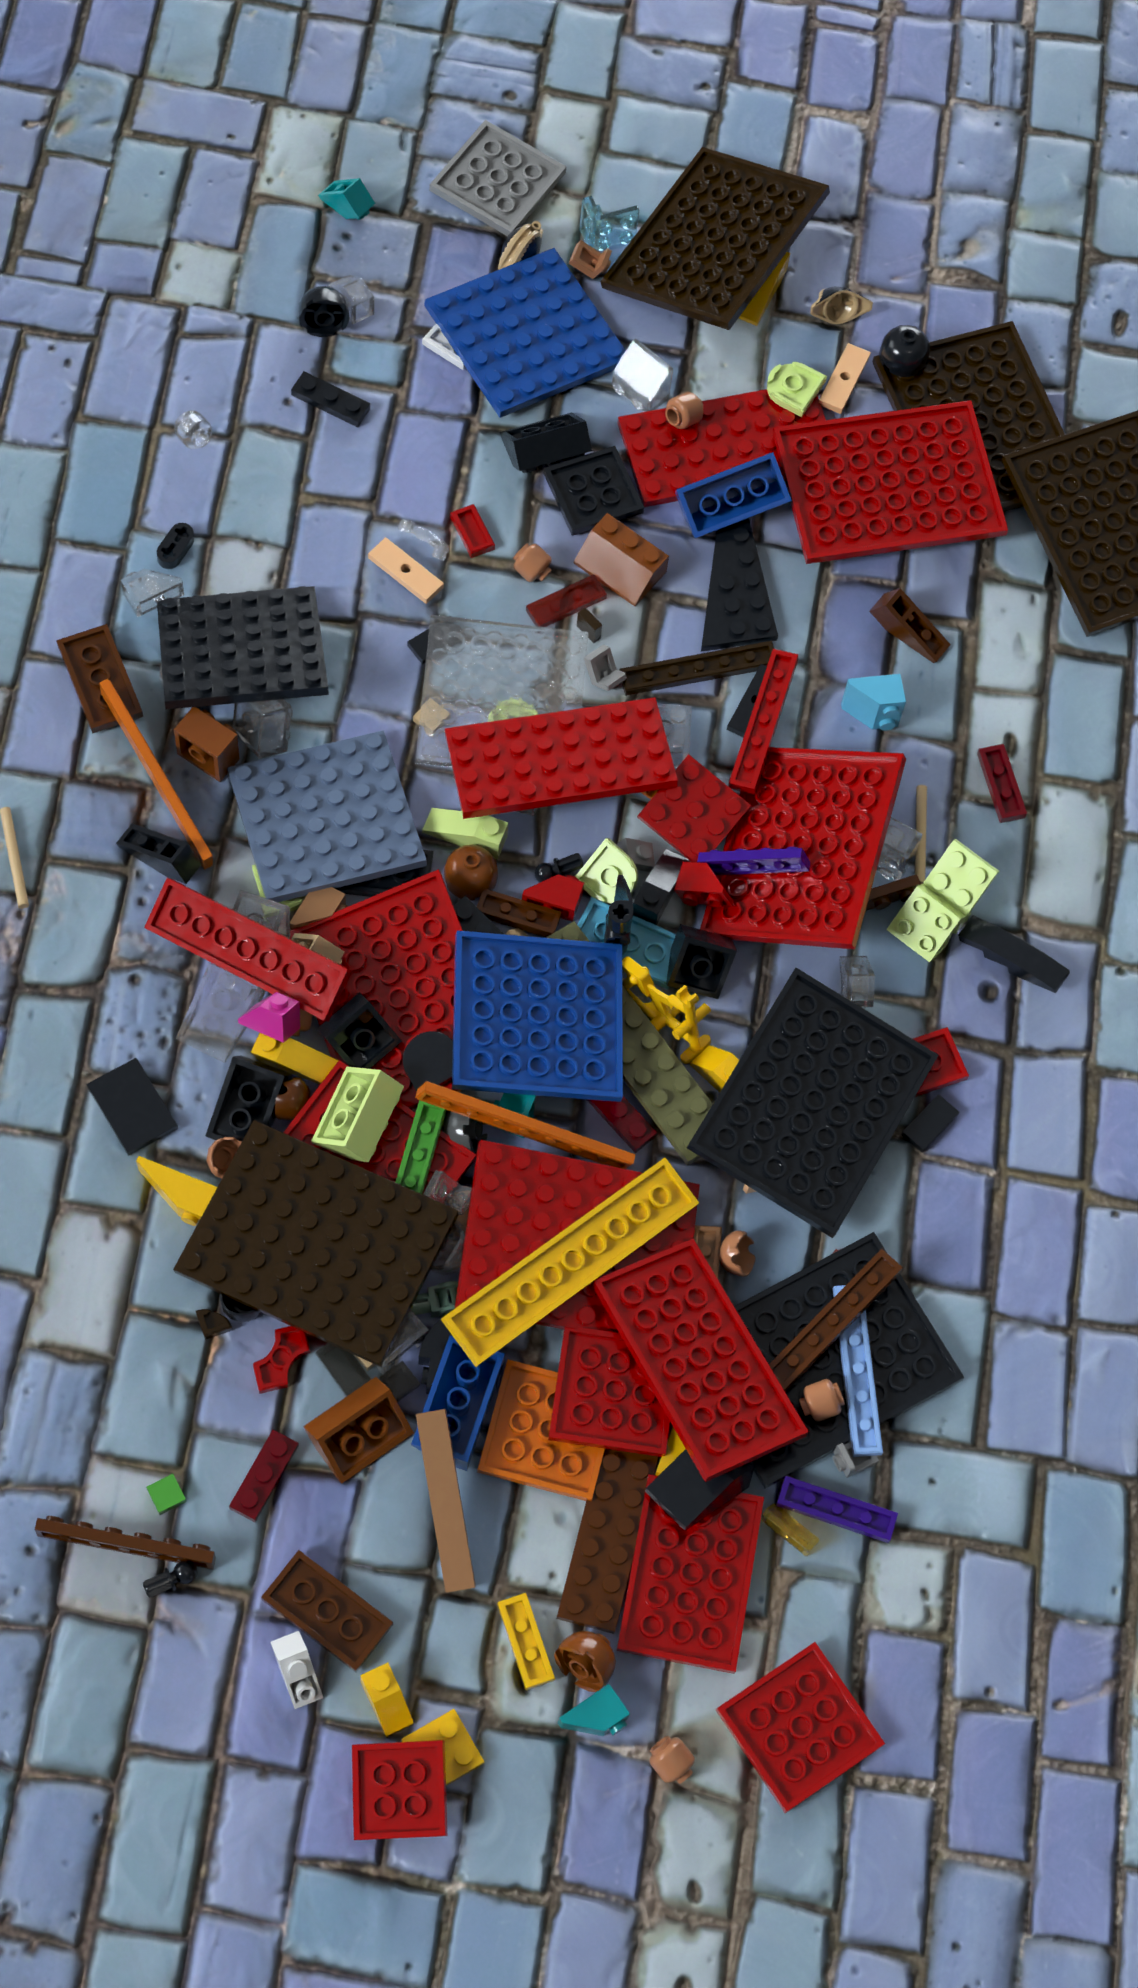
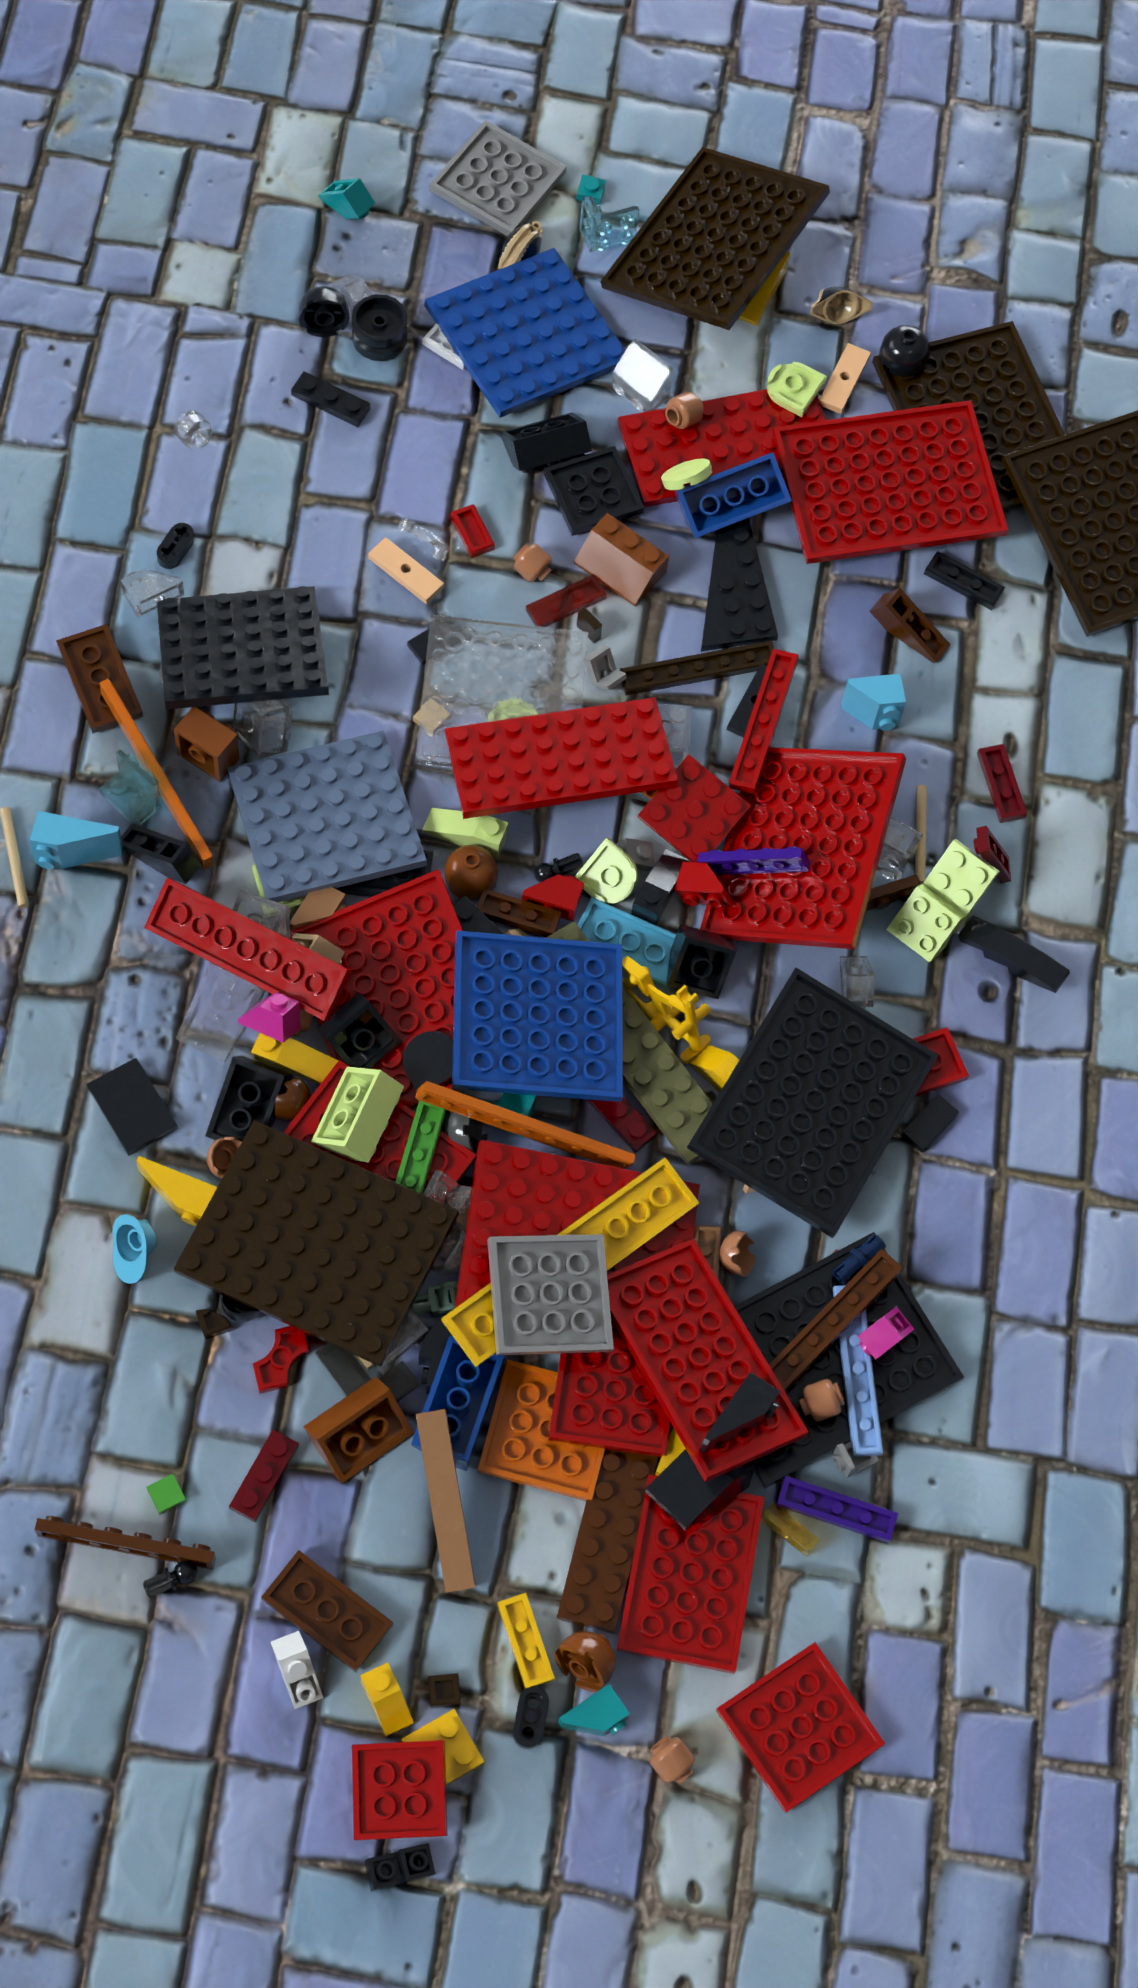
(70, 841): none -> medium azure slope
(131, 1245): none -> medium azure piece
(132, 790): none -> clear light blue bracket
(379, 327): none -> black wheel
(399, 1867): none -> black slope
(444, 1690): none -> dark brown tile
(530, 1718): none -> black plate
(550, 1294): none -> light grey plate
(590, 260): nougat bracket -> none
(591, 187): none -> teal plate
(620, 916): black panel -> none
(687, 472): none -> yellowish green tile
(744, 1412): none -> black slope
(858, 1258): none -> dark blue pin
(885, 1333): none -> dark pink slope
(964, 580): none -> black tile
(993, 853): none -> dark red plate

